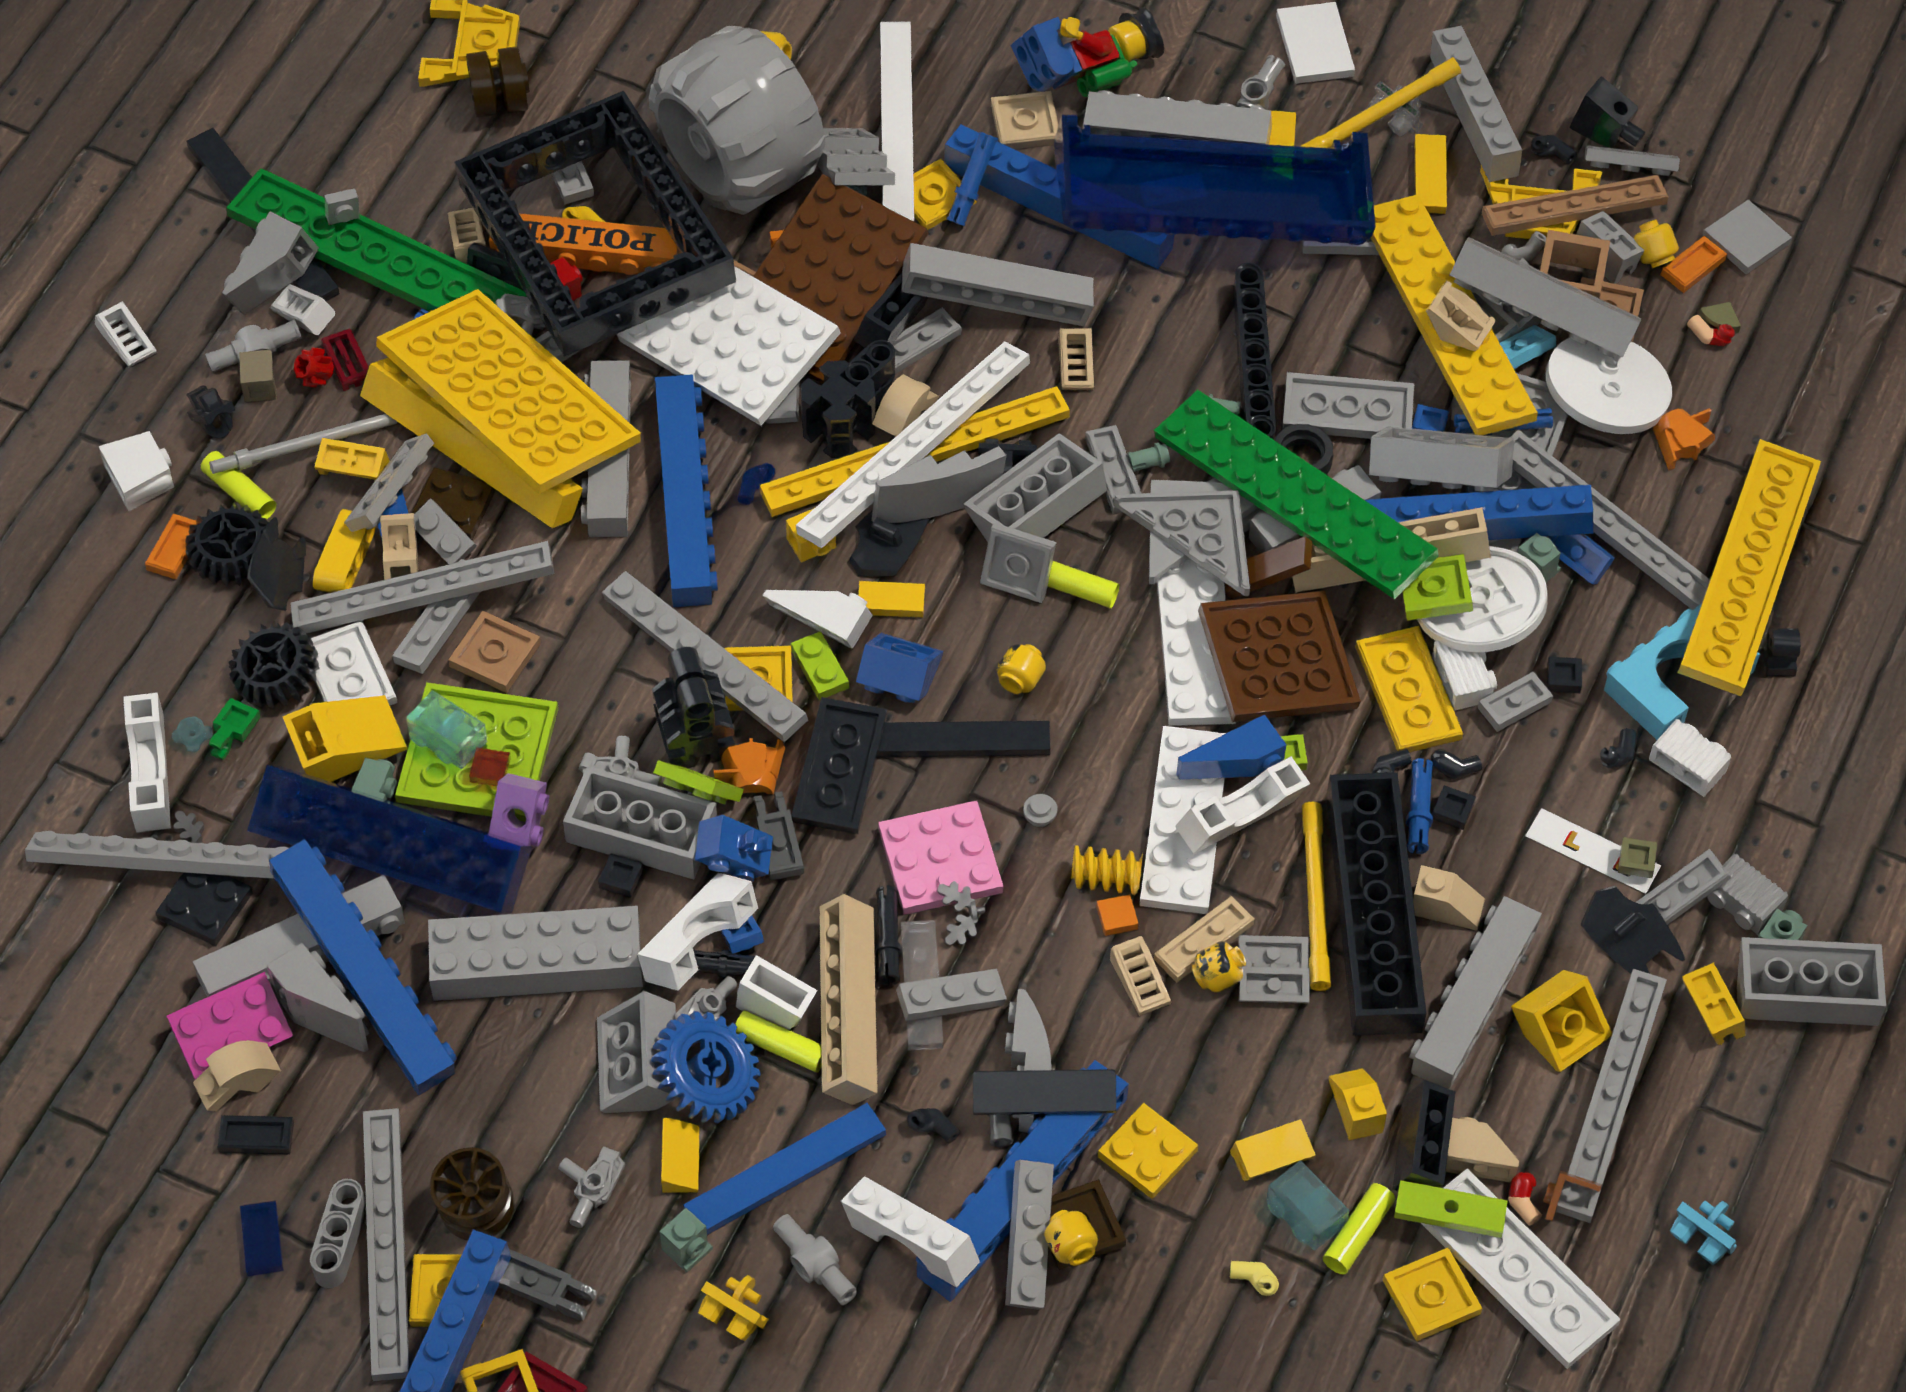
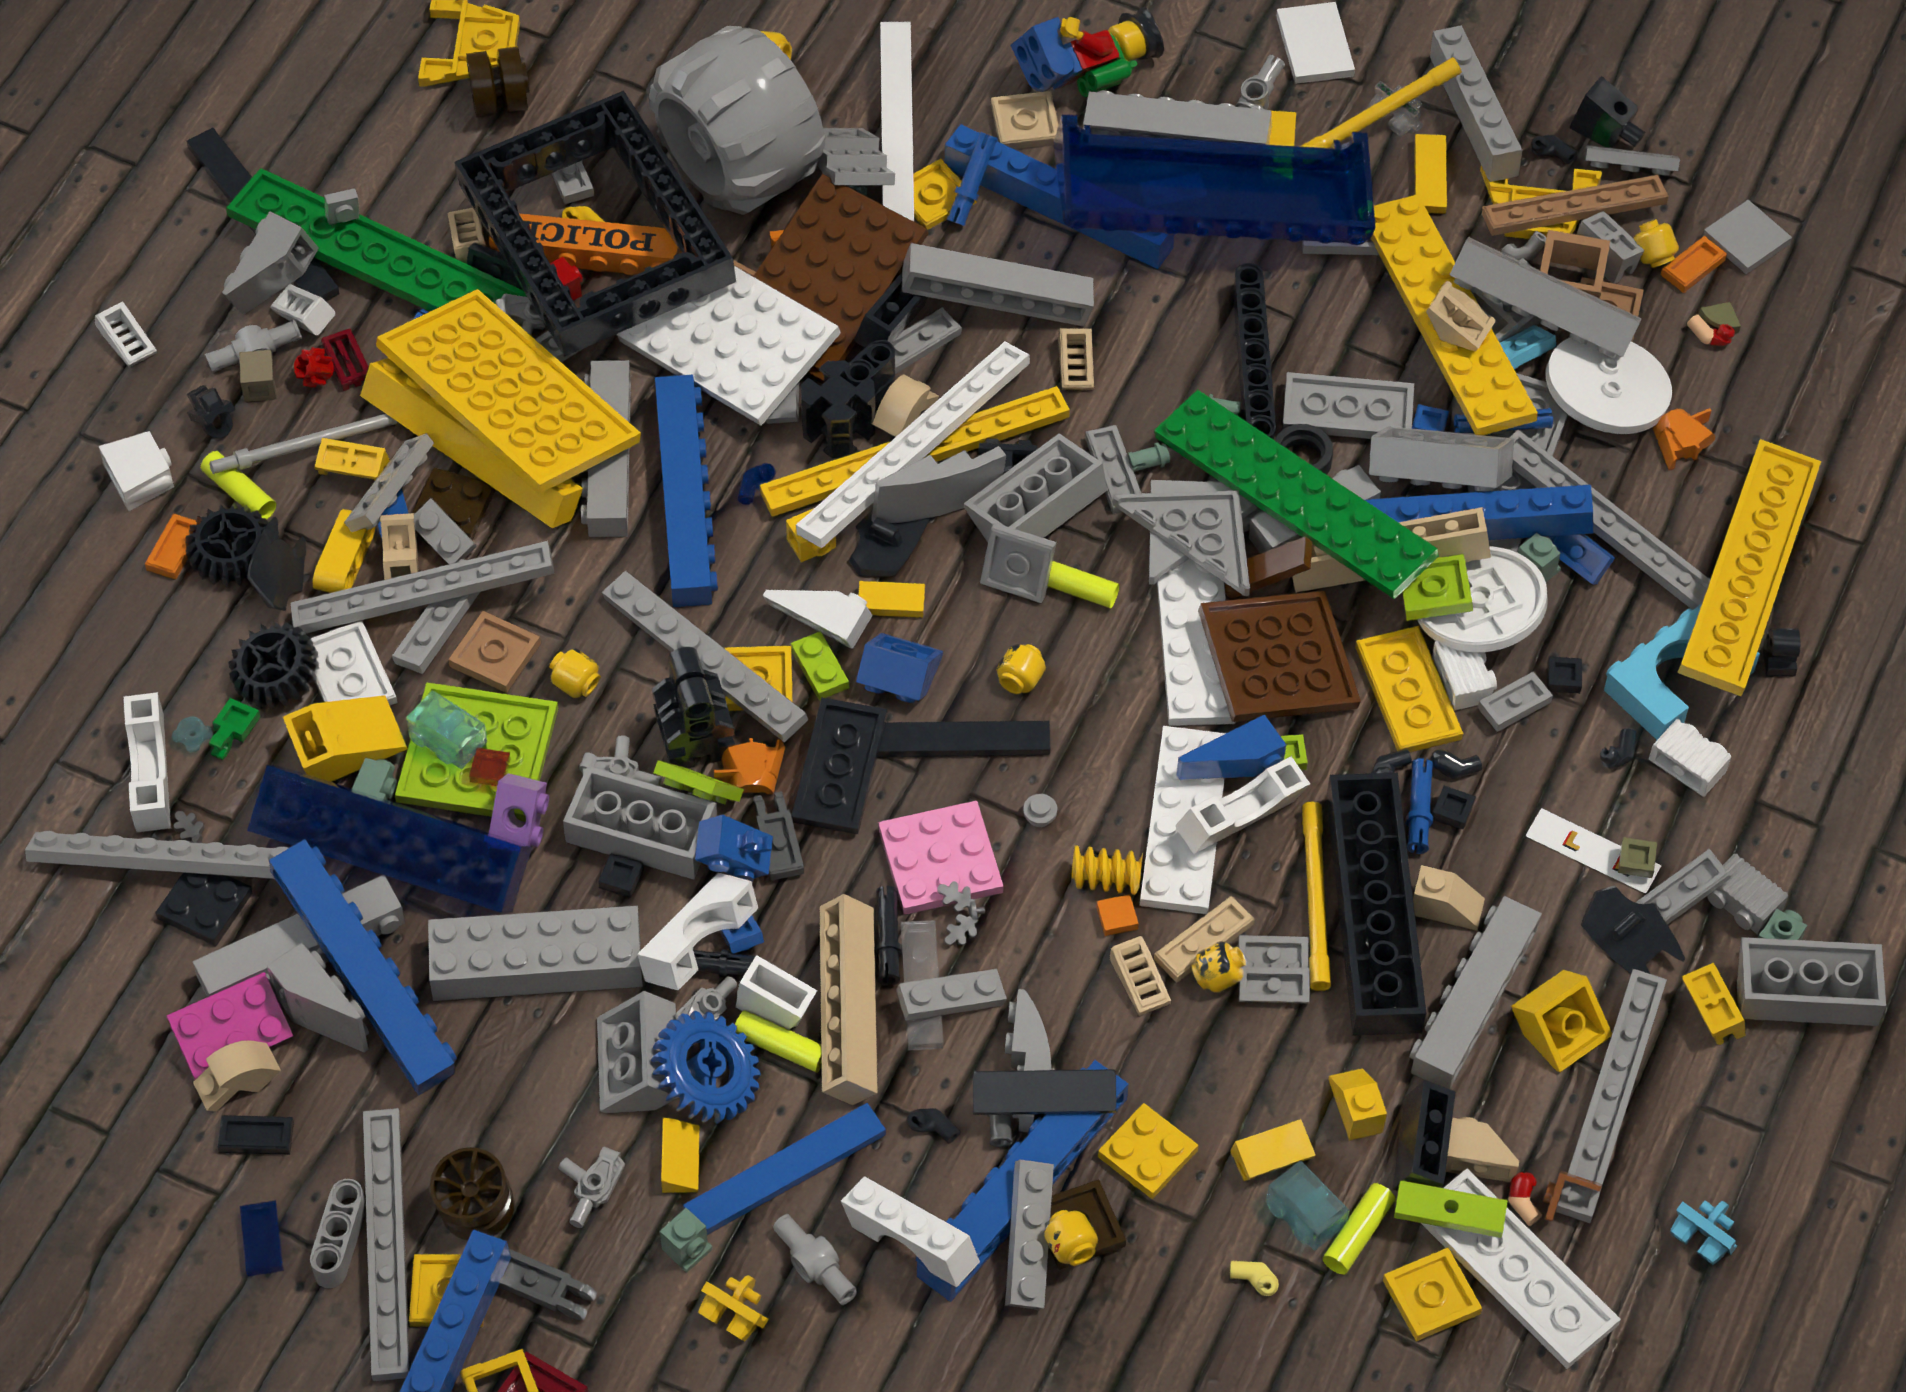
(574, 673): none -> yellow head

